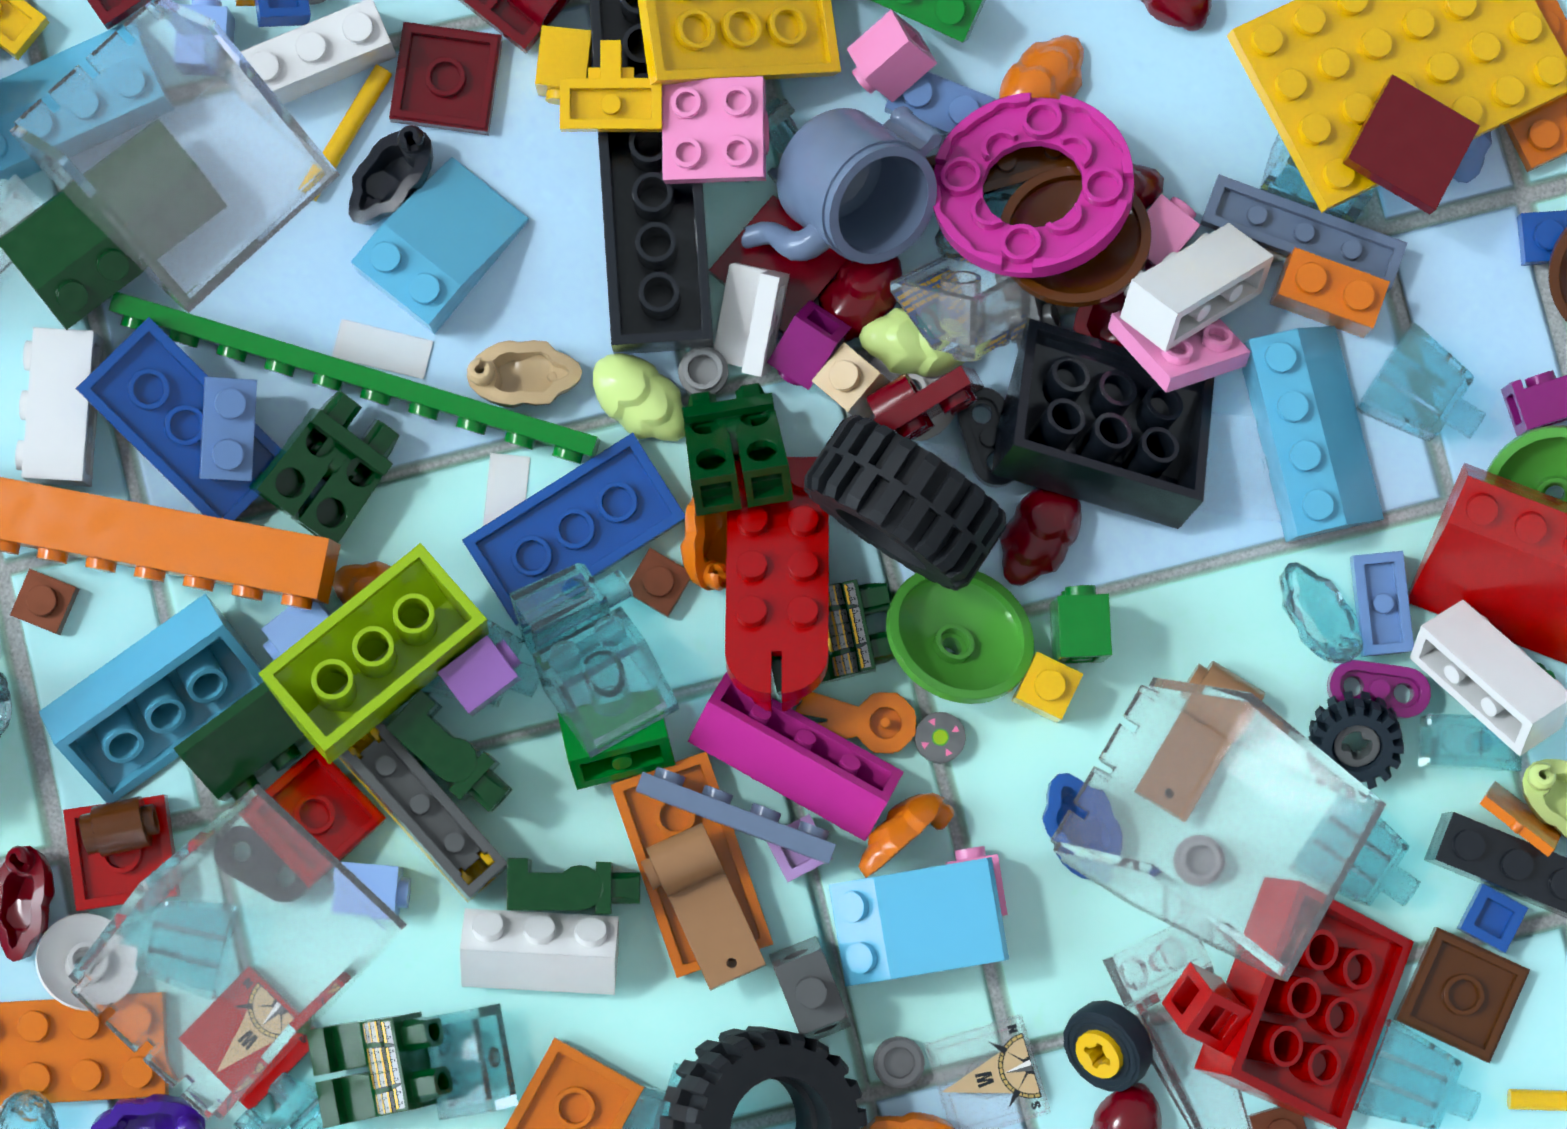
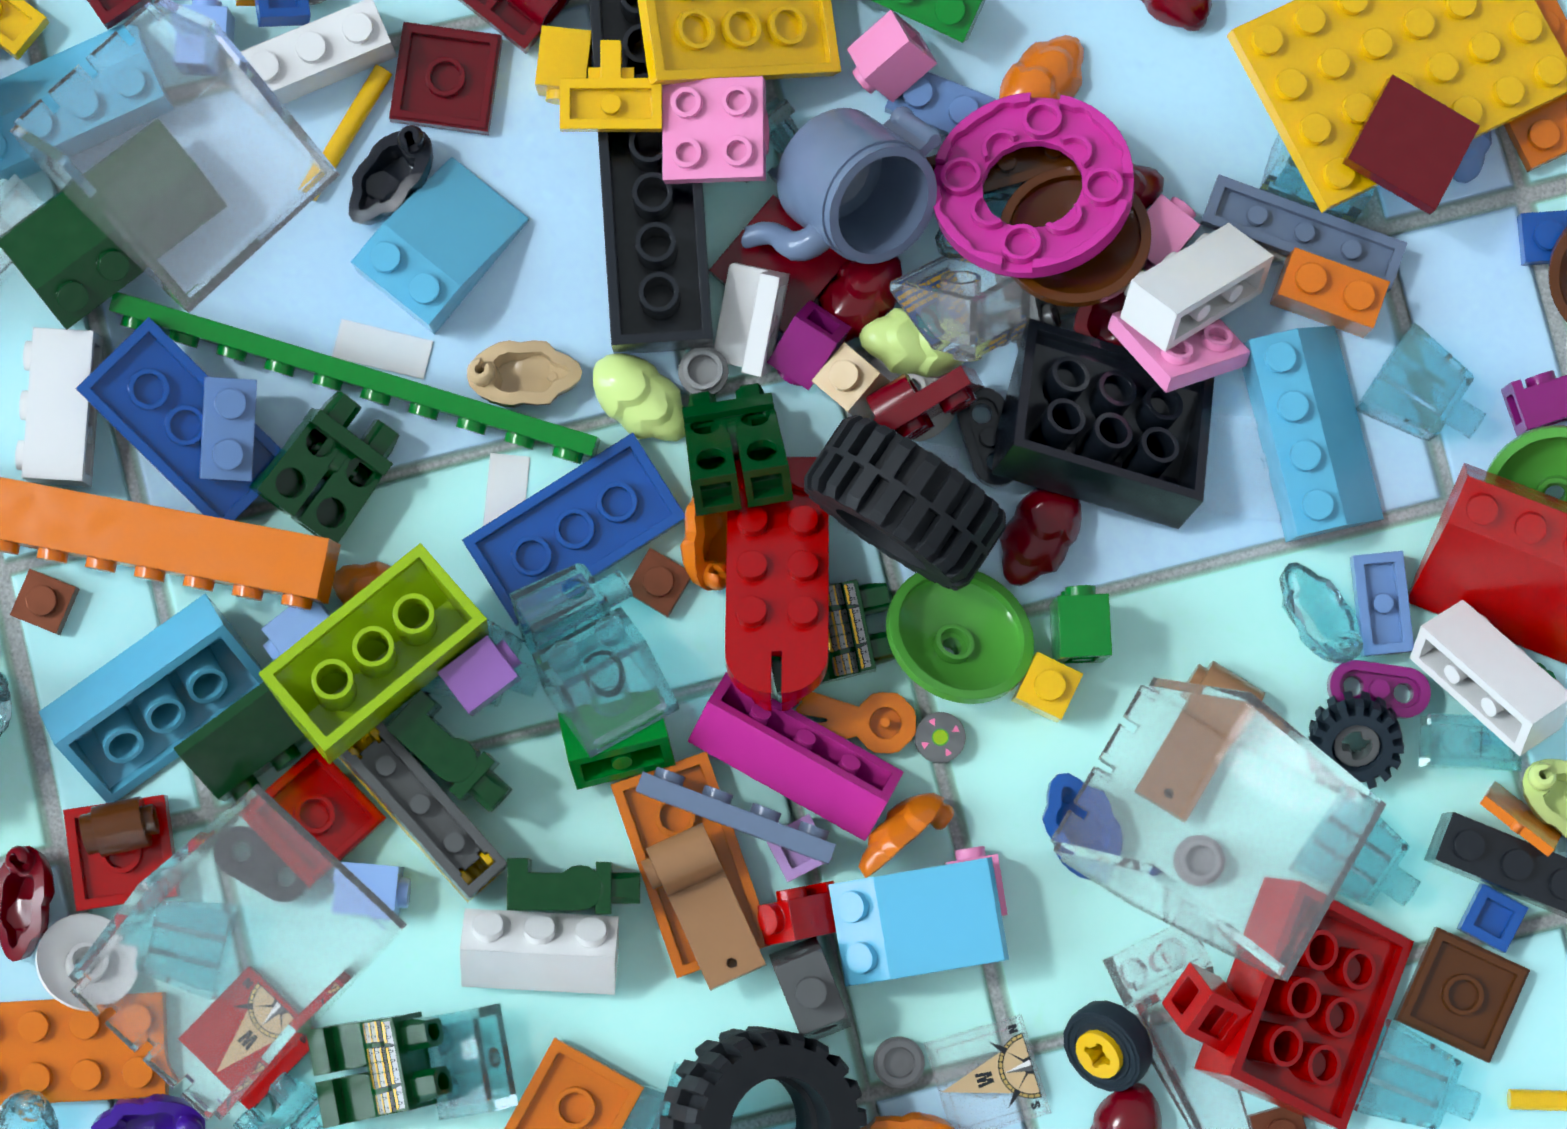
(797, 914): none -> red brick

